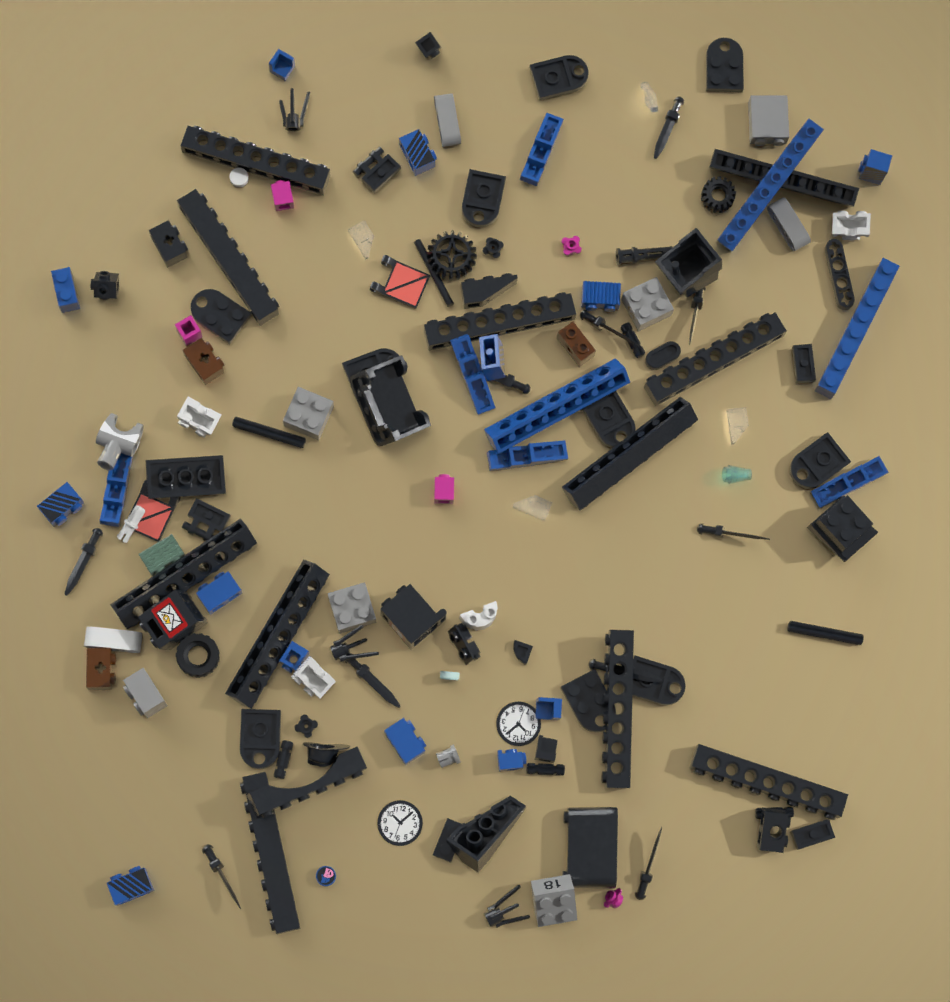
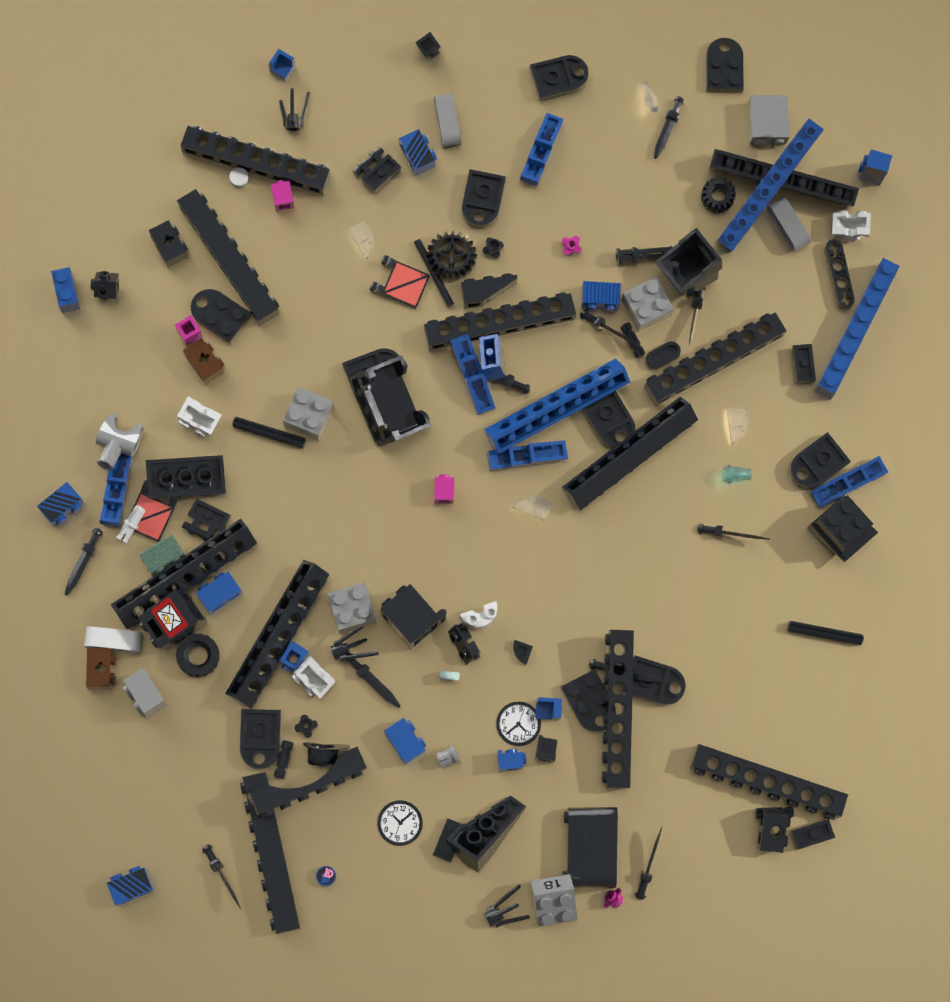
(545, 769): black axle -> none
(576, 344): reddish brown brick -> none

